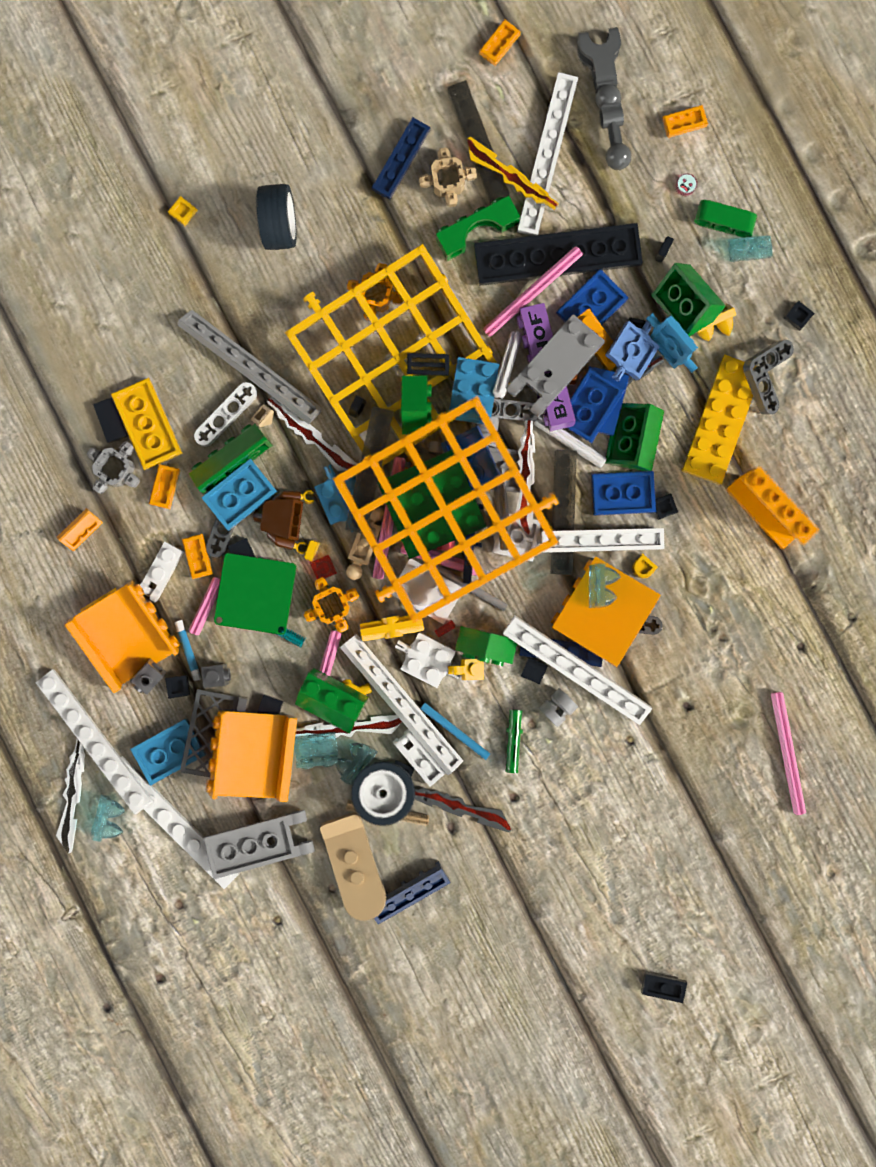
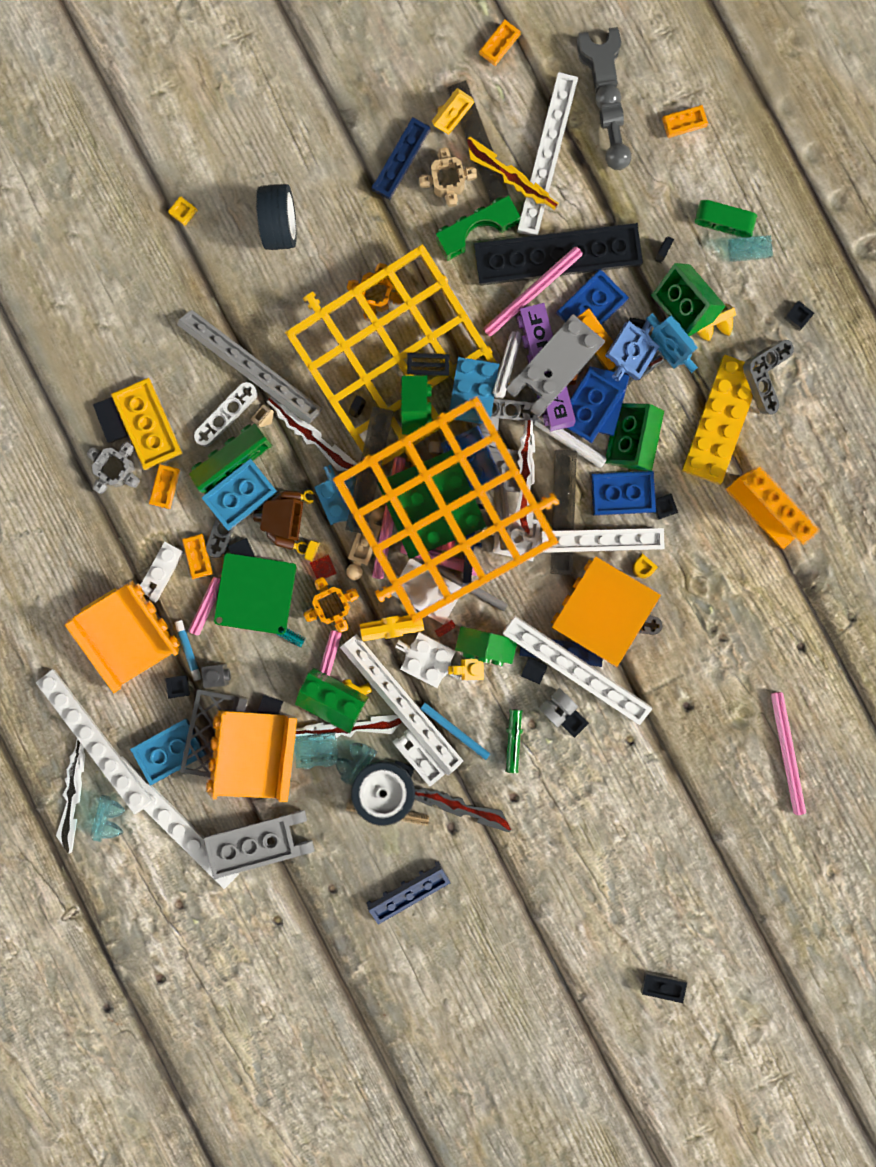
(79, 529): light orange plate -> none
(148, 677): flat silver brick -> none
(354, 866): tan piece -> none
(452, 111): none -> yellow tile
(574, 723): none -> black tile
(598, 578): clear light blue tile -> none
(686, 184): tile -> none

